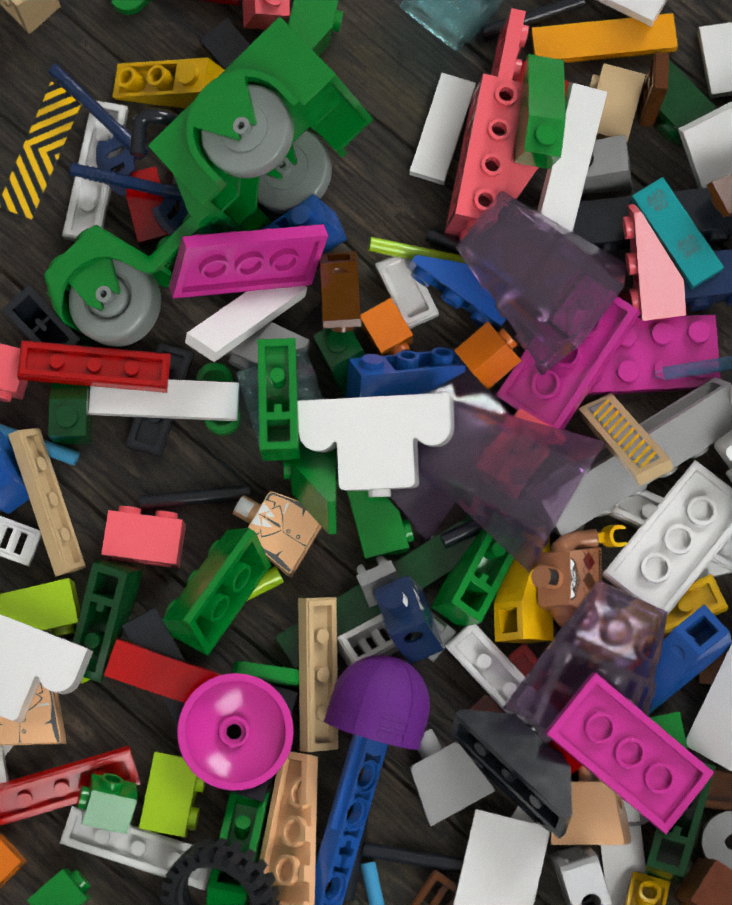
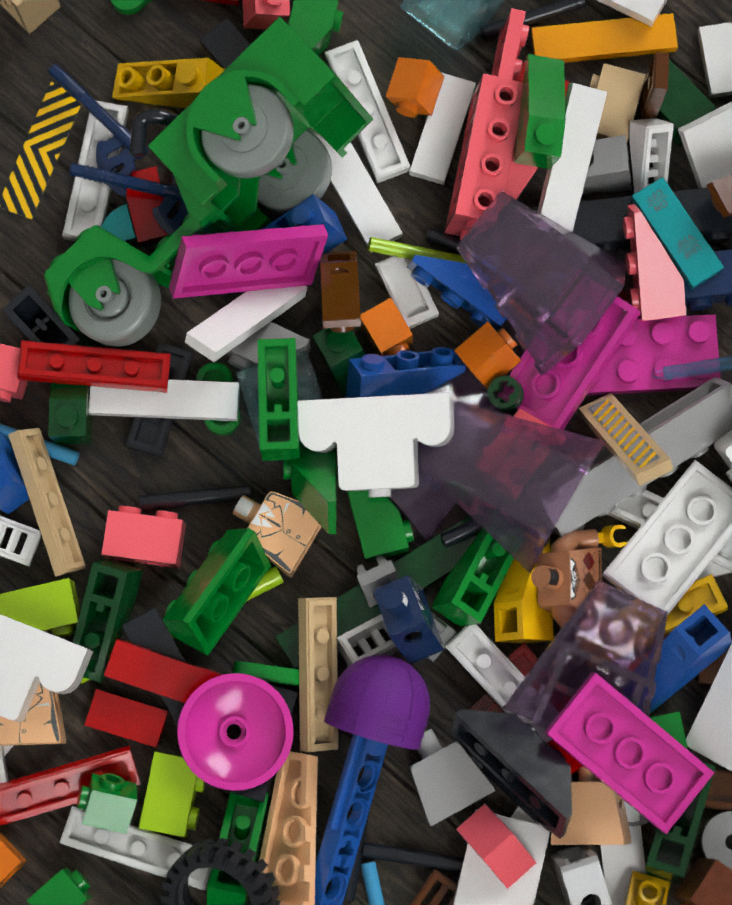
(120, 224): none -> teal tile
(126, 718): none -> red tile
(361, 196): none -> white tile
(379, 137): none -> white tile
(414, 87): none -> orange brick
(496, 845): none -> coral slope
(515, 398): none -> dark green bush
(649, 136): none -> white slope

